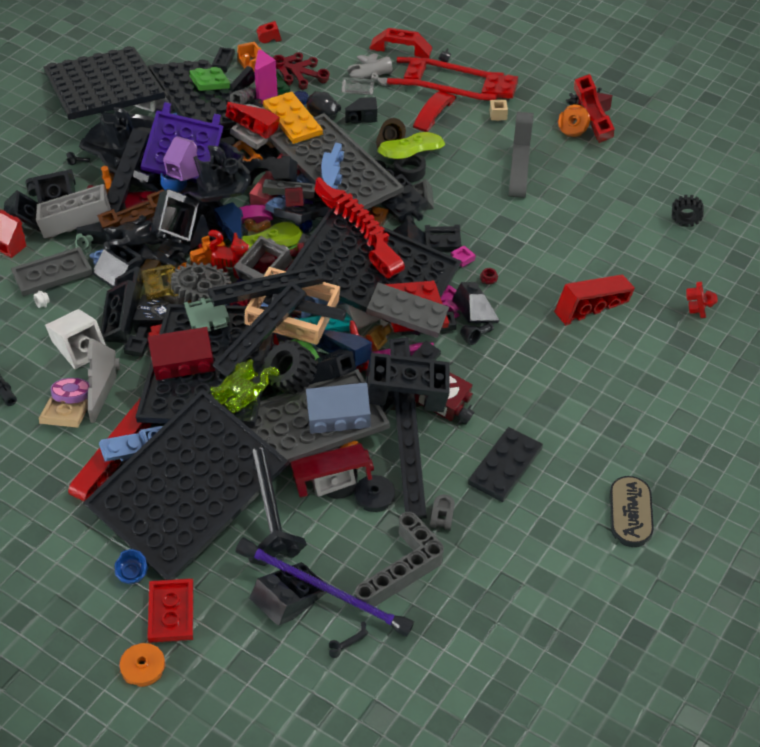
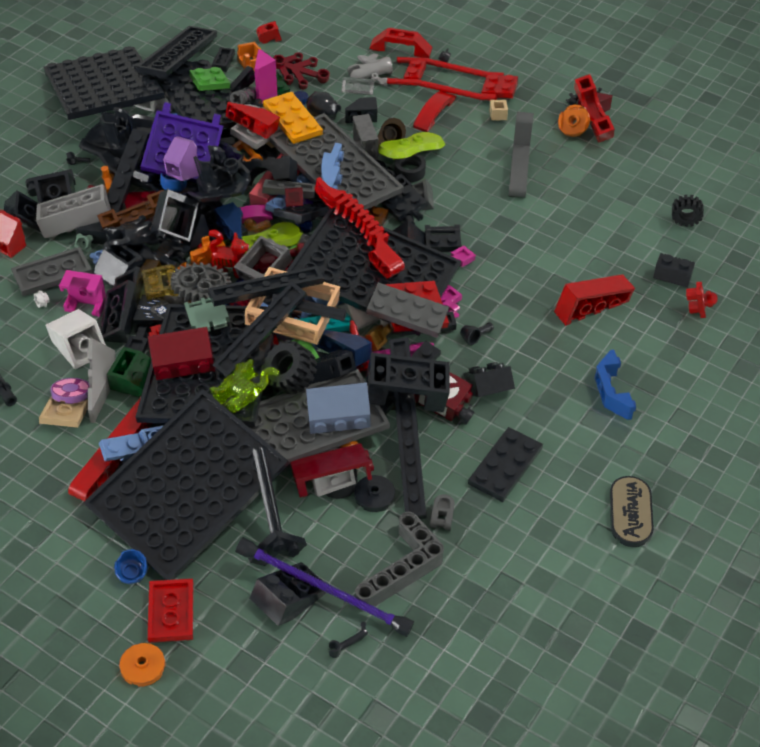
(84, 289): none -> dark pink panel
(129, 372): none -> dark green slope
(176, 52): none -> black plate
(365, 134): none -> flat silver window
(474, 304): black slope -> none
(489, 276): dark red plate -> none
(490, 379): none -> black slope
(618, 403): none -> blue slope
(674, 270): none -> black brick

